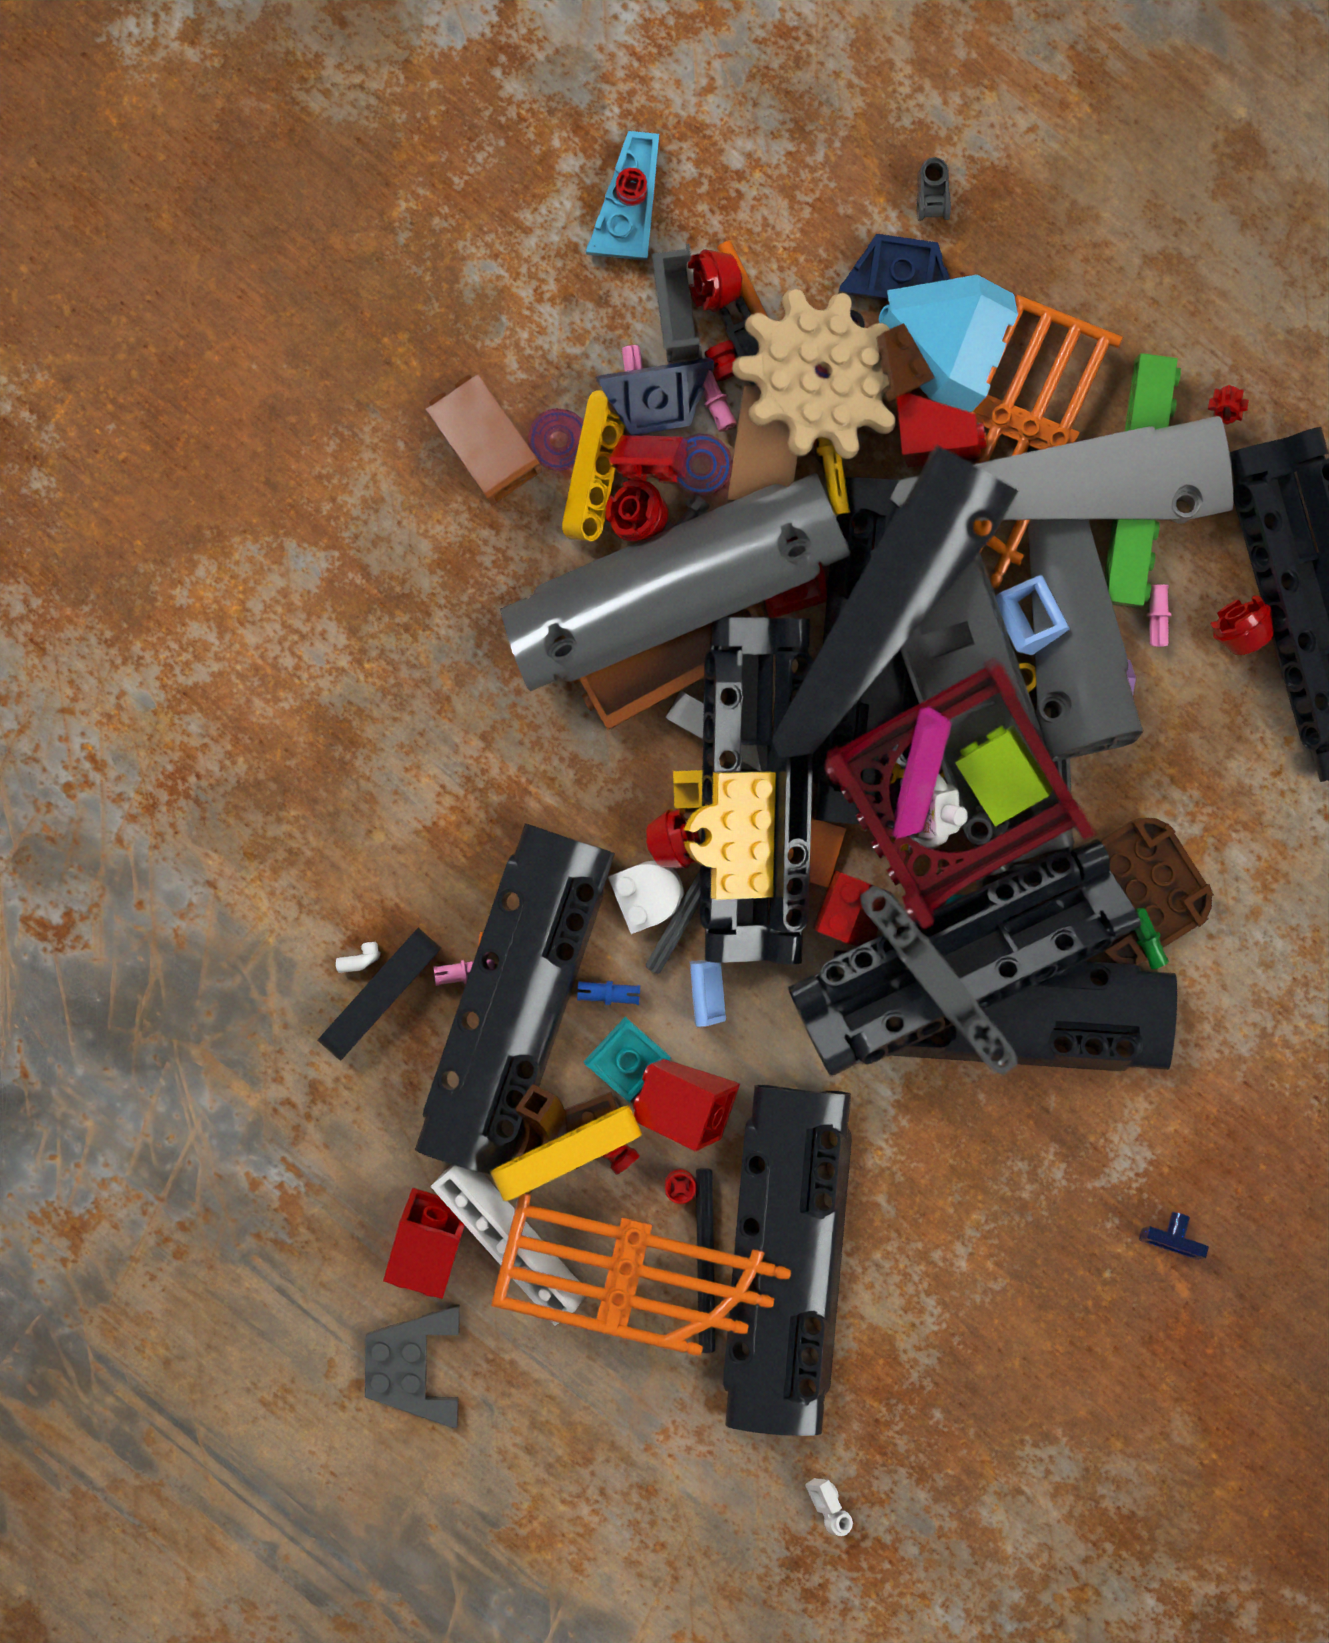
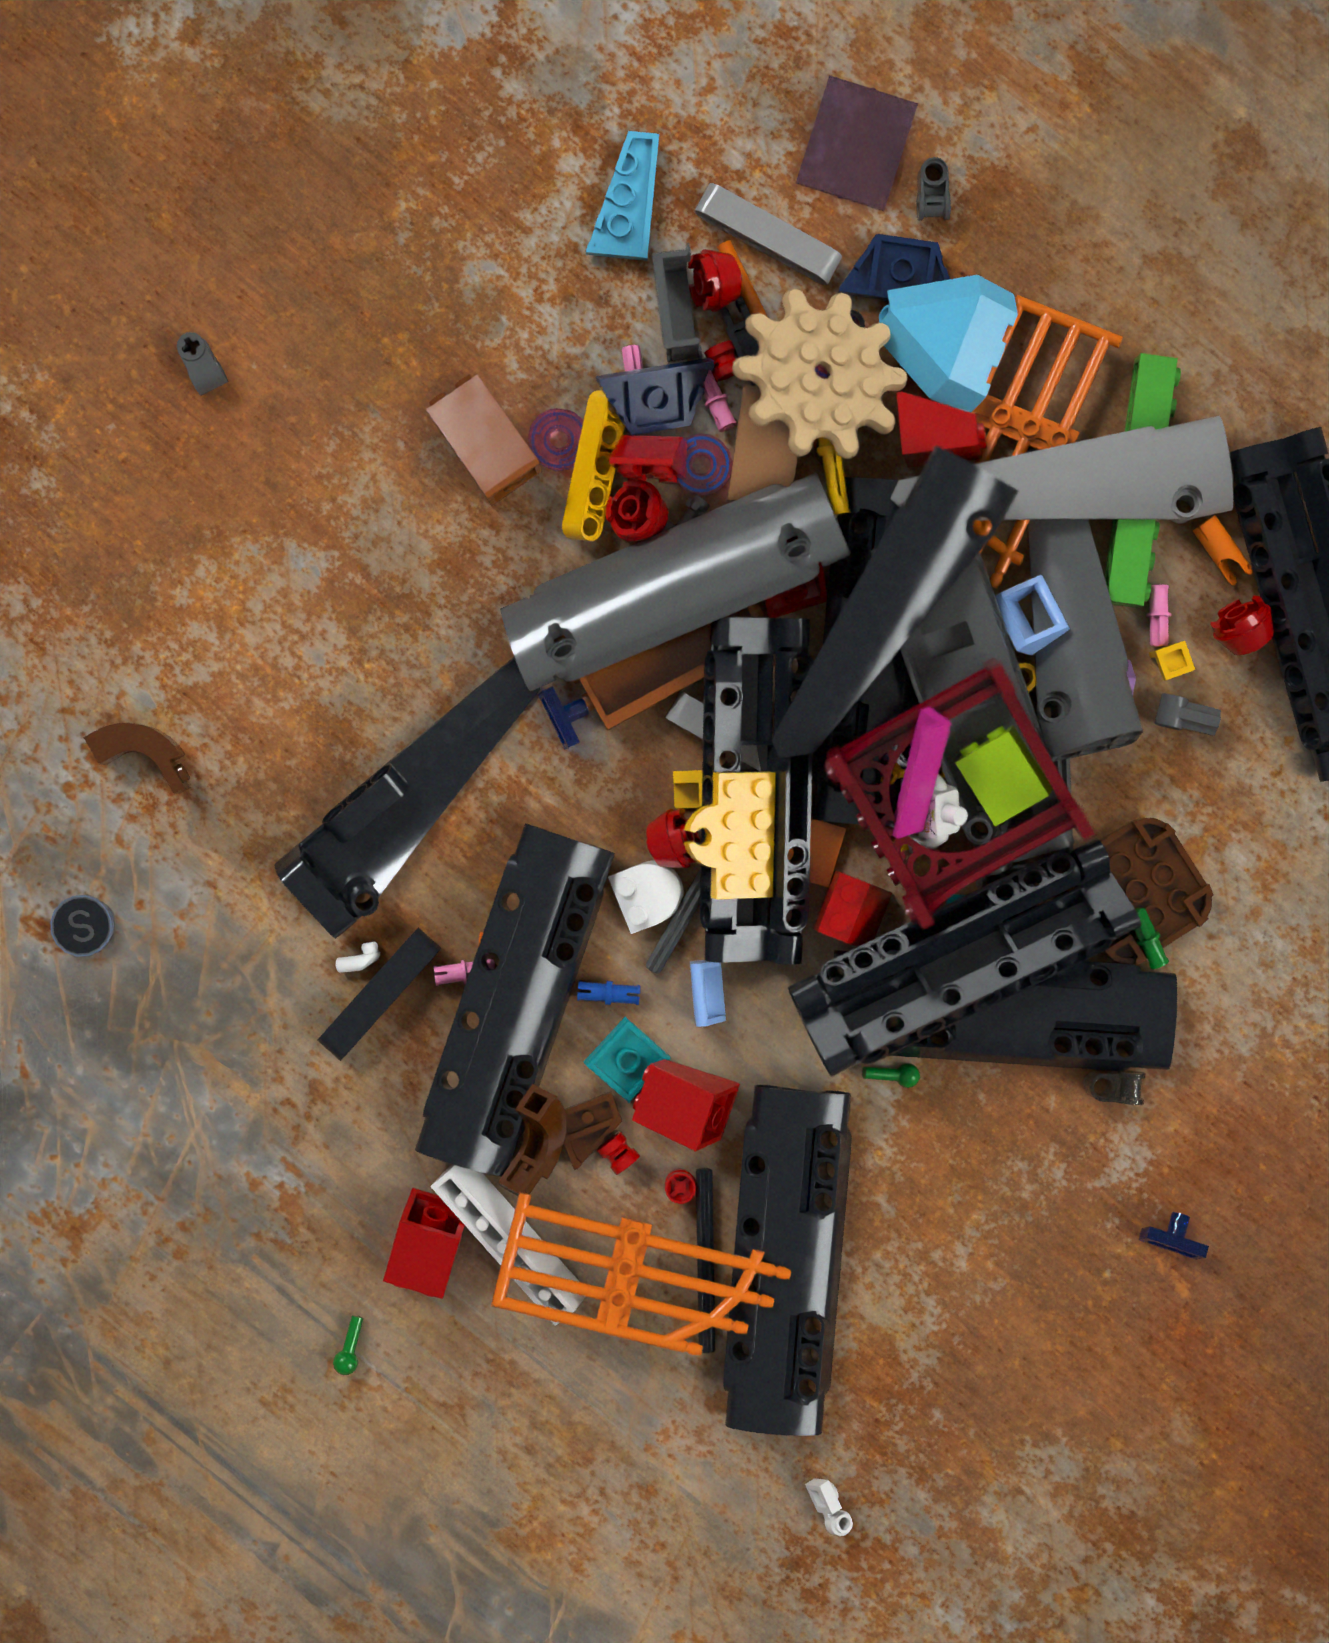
(82, 925): none -> black tile
(123, 738): none -> reddish brown arch
(202, 367): none -> dark grey piece
(346, 1361): none -> green bar
(391, 812): none -> black panel
(399, 1366): dark grey wing -> none
(563, 716): none -> clear blue tile
(566, 1153): yellow beam -> none
(628, 192): red wheel -> none
(768, 233): none -> light grey beam
(856, 143): none -> piece
(902, 362): reddish brown wing -> none
(906, 1075): none -> green bar
(939, 980): dark grey piece -> none
(1121, 1086): none -> clear smoke piece
(1173, 660): none -> yellow panel
(1179, 713): none -> dark grey piece
(1221, 547): none -> orange piece
(1228, 404): red gear -> none

